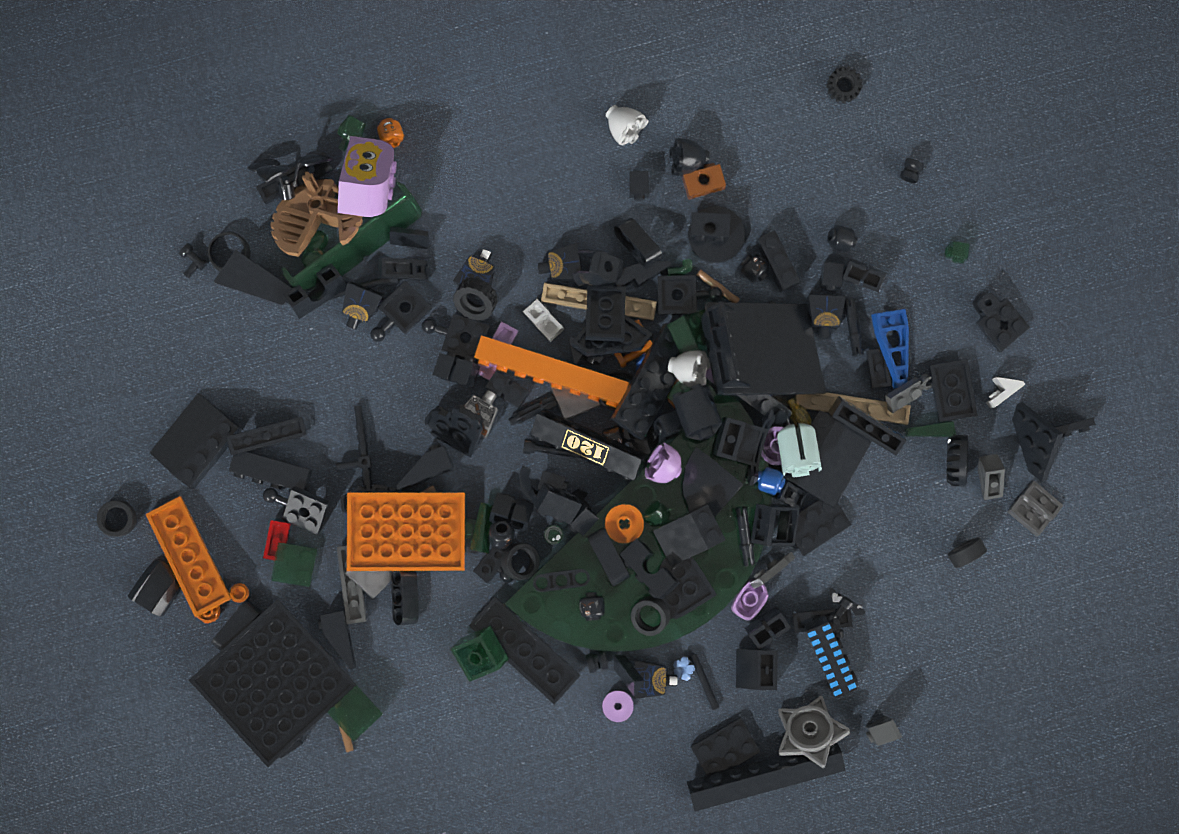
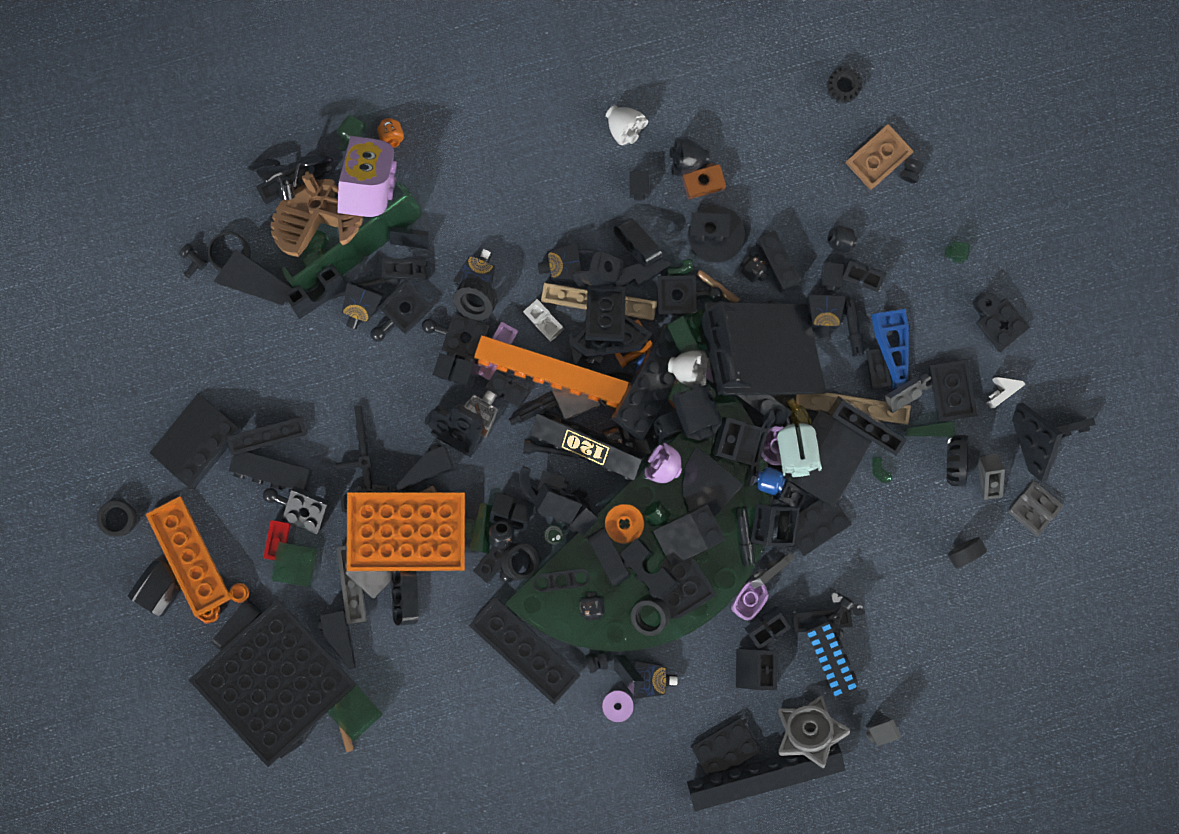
(479, 653): clear green brick -> none
(683, 668): light blue plant -> none
(704, 681): black bar -> none
(879, 157): none -> medium nougat plate
(879, 473): none -> clear green arm

